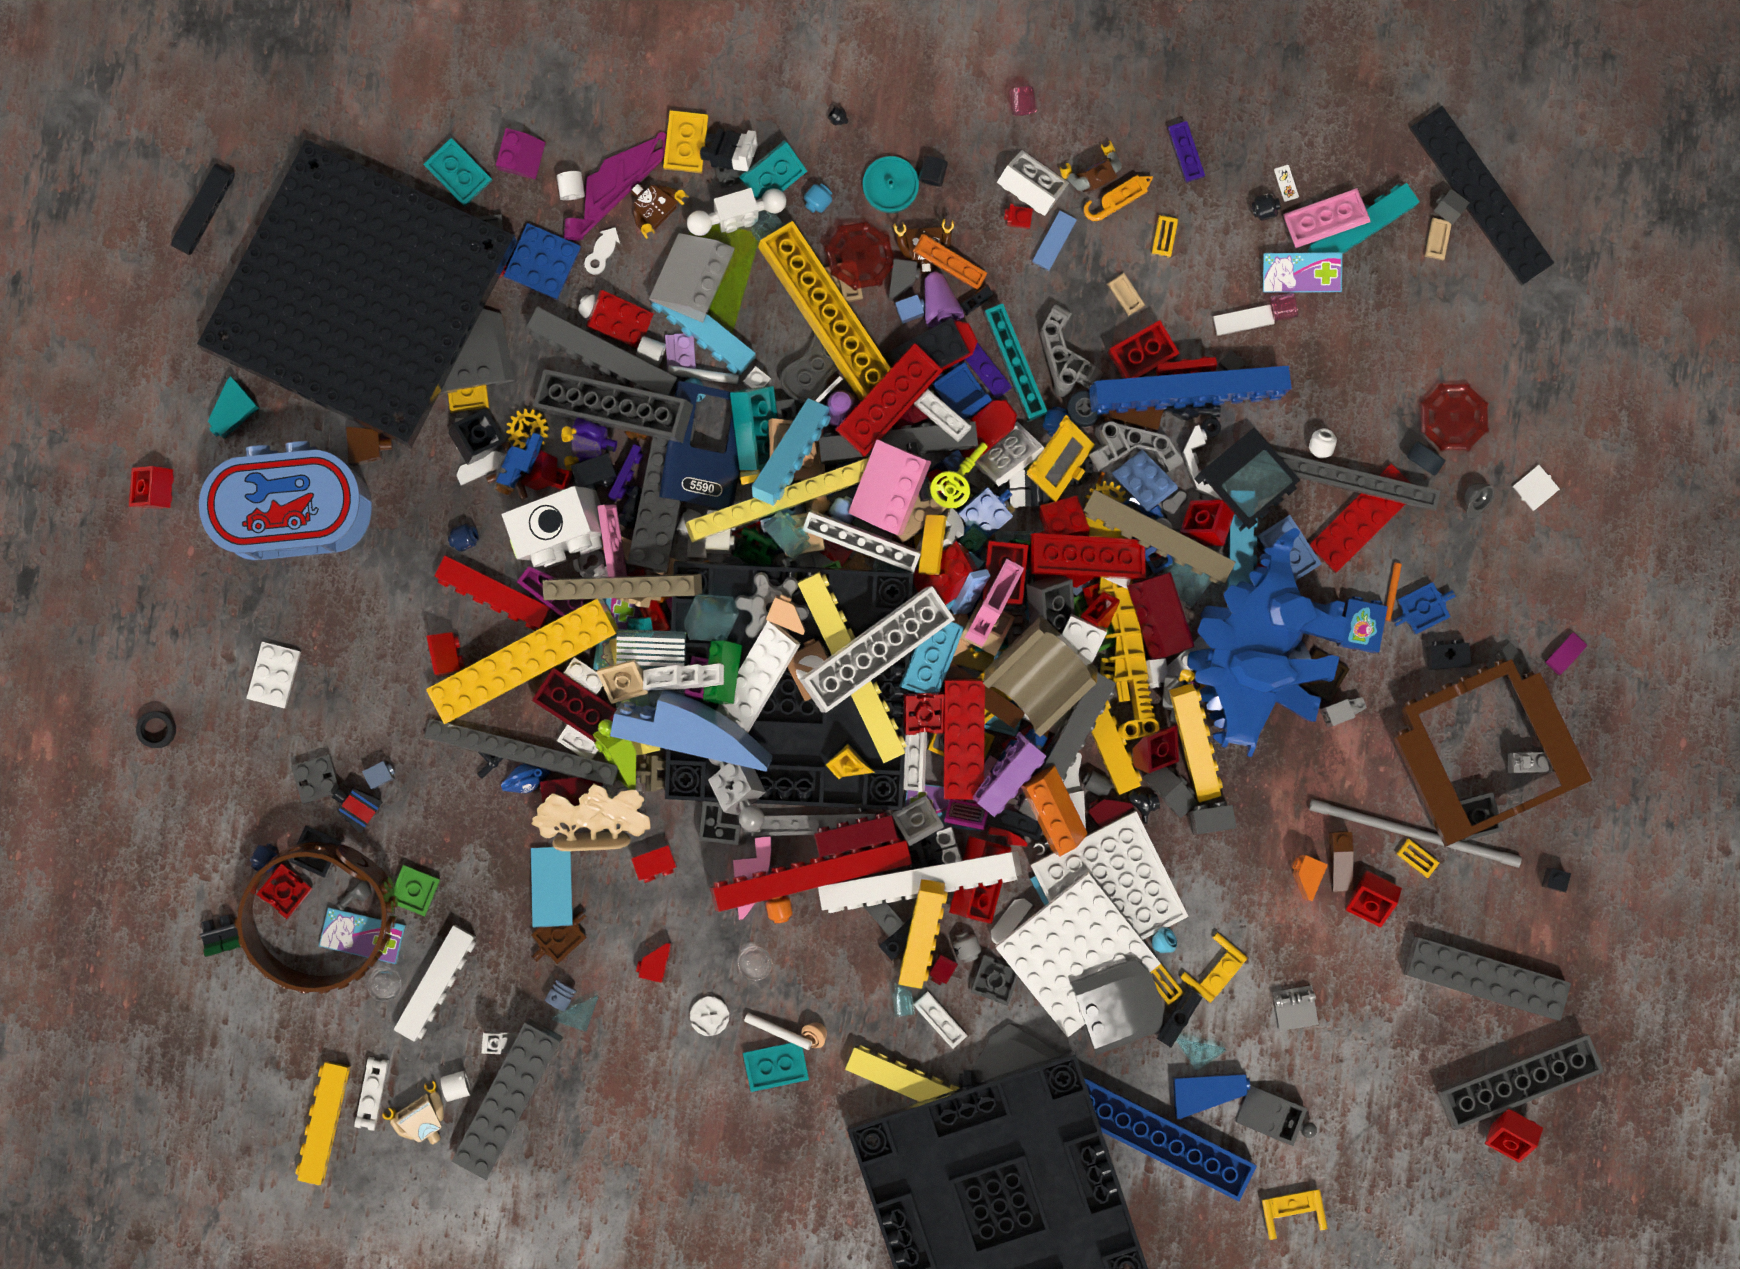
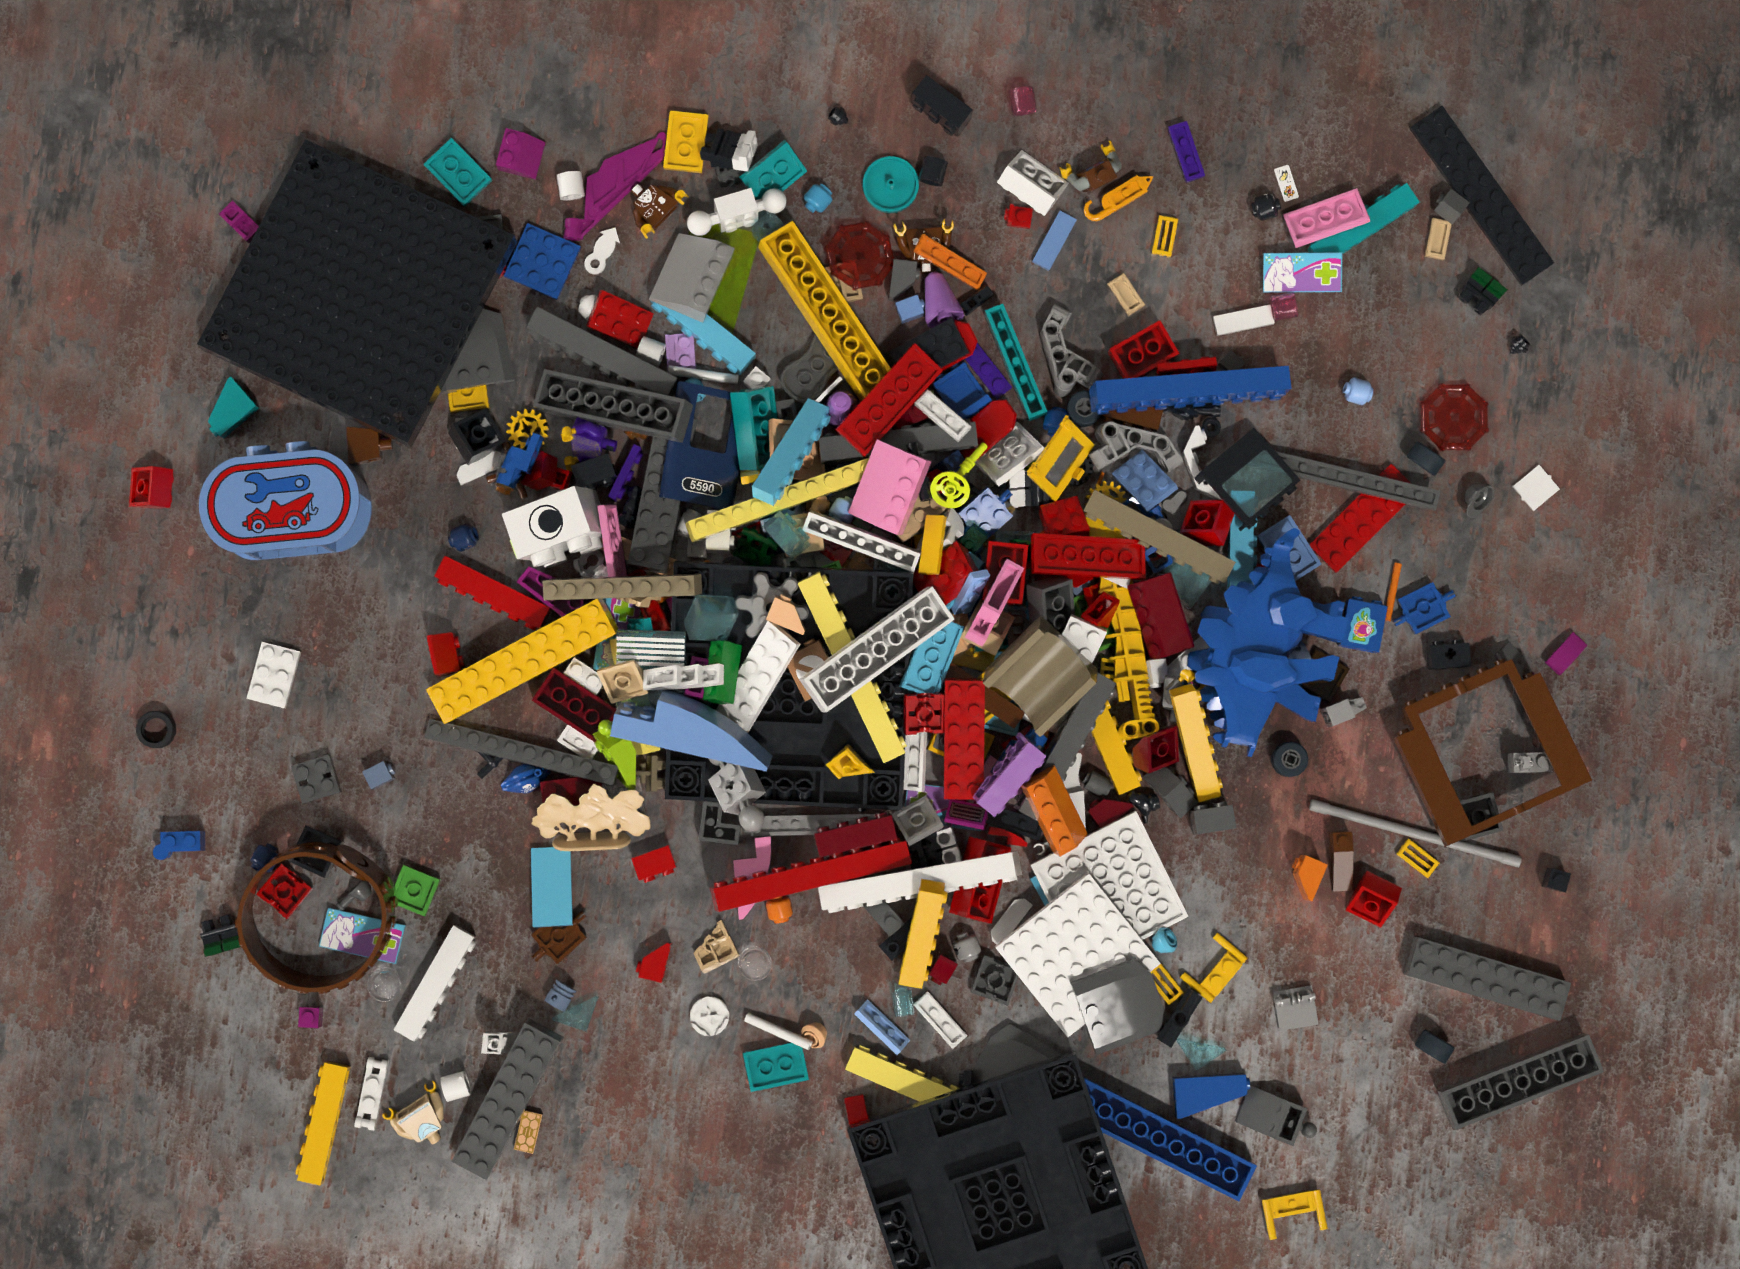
(179, 842): none -> blue hinge
(203, 209): black beam -> none
(239, 221): none -> magenta slope
(310, 1017): none -> magenta brick
(356, 806): torso -> none
(528, 1131): none -> tile
(716, 949): none -> tan slope
(856, 1108): none -> red tile
(882, 1027): none -> light blue plate
(941, 106): none -> black brick
(1283, 757): none -> black wheel
(1322, 443): white head -> none
(1358, 391): none -> light blue head
(1434, 1046): none -> black wheel
(1473, 289): none -> black hips
(1514, 1135): red brick -> none
(1519, 345): none -> black plate

